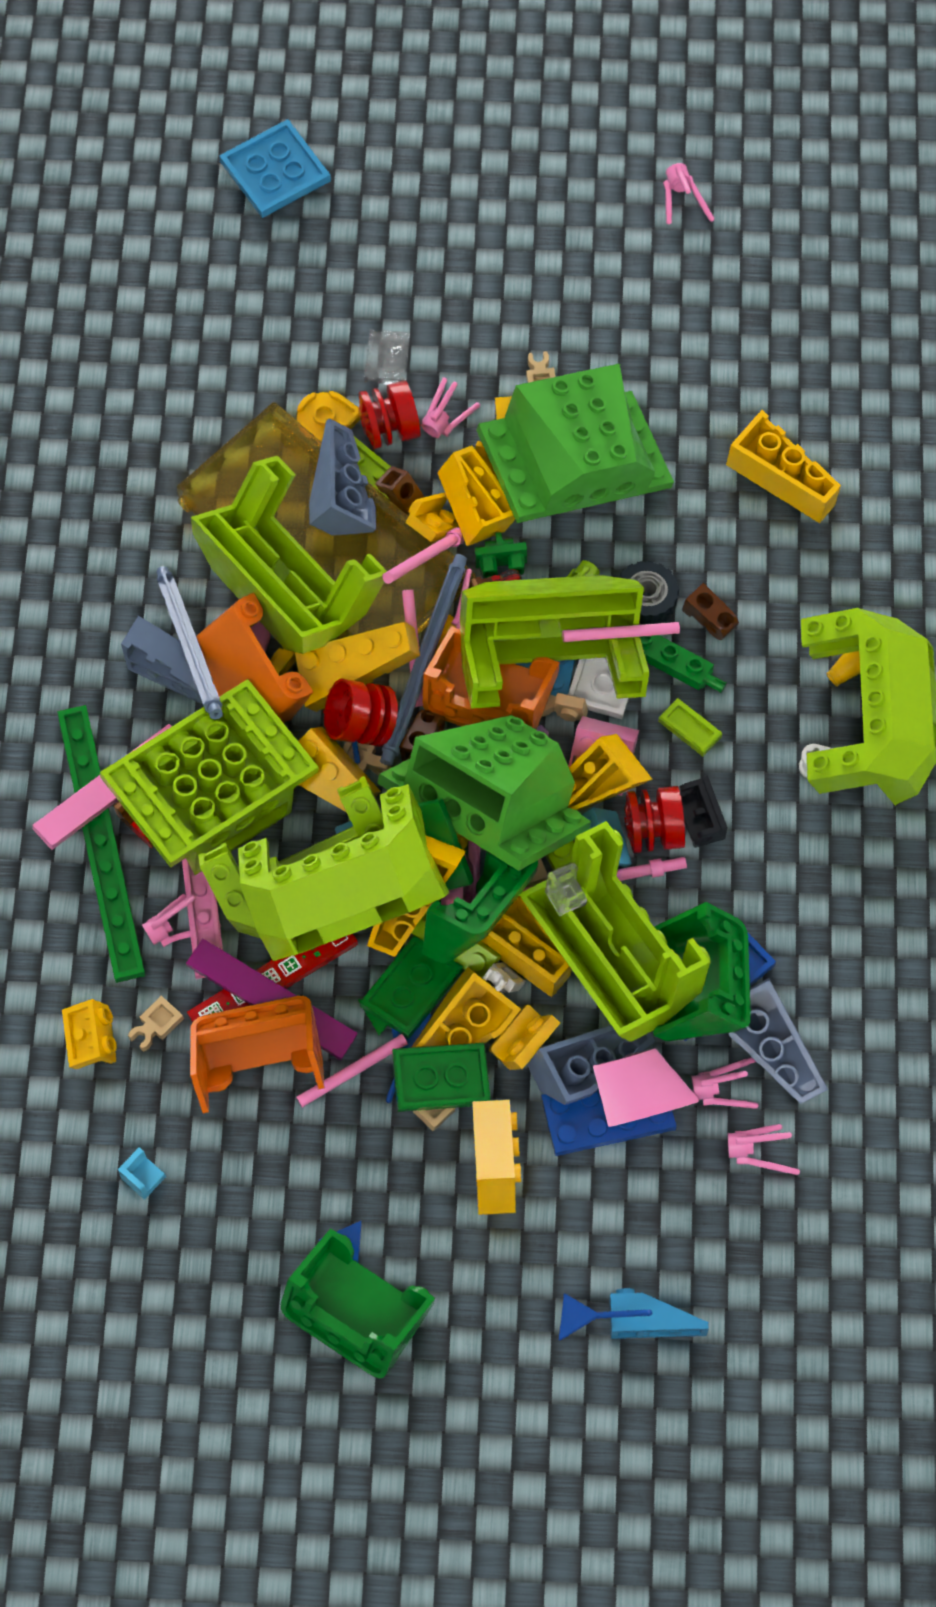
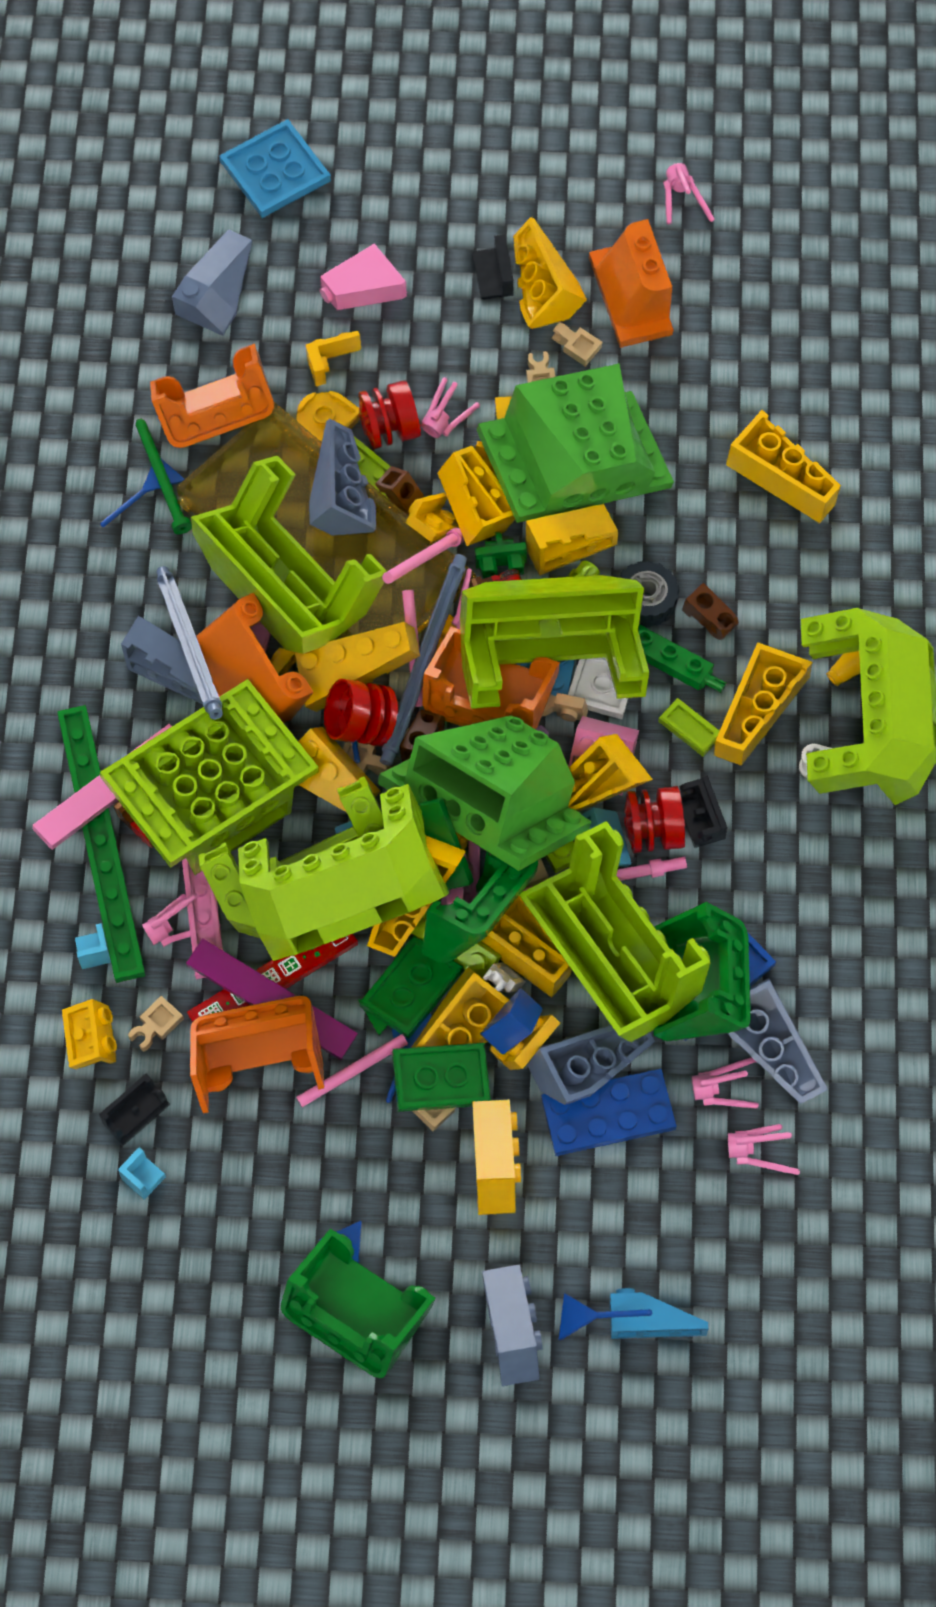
(93, 949): none -> medium azure panel
(134, 1109): none -> black hinge
(151, 483): none -> blue piece
(180, 524): none -> green bar
(214, 284): none -> sand blue wedge
(214, 406): none -> orange windscreen
(323, 349): none -> yellow bracket
(363, 281): none -> bright pink slope
(387, 356): clear plate -> none
(494, 270): none -> black panel
(512, 1324): none -> wedge
(513, 1022): none -> blue slope
(546, 281): none -> yellow wedge
(564, 889): clear panel -> none
(569, 537): none -> yellow wedge
(578, 345): none -> tan plate
(620, 632): bright pink bar -> none
(634, 285): none -> orange windscreen
(640, 1087): bright pink slope -> none
(762, 696): none -> yellow wedge

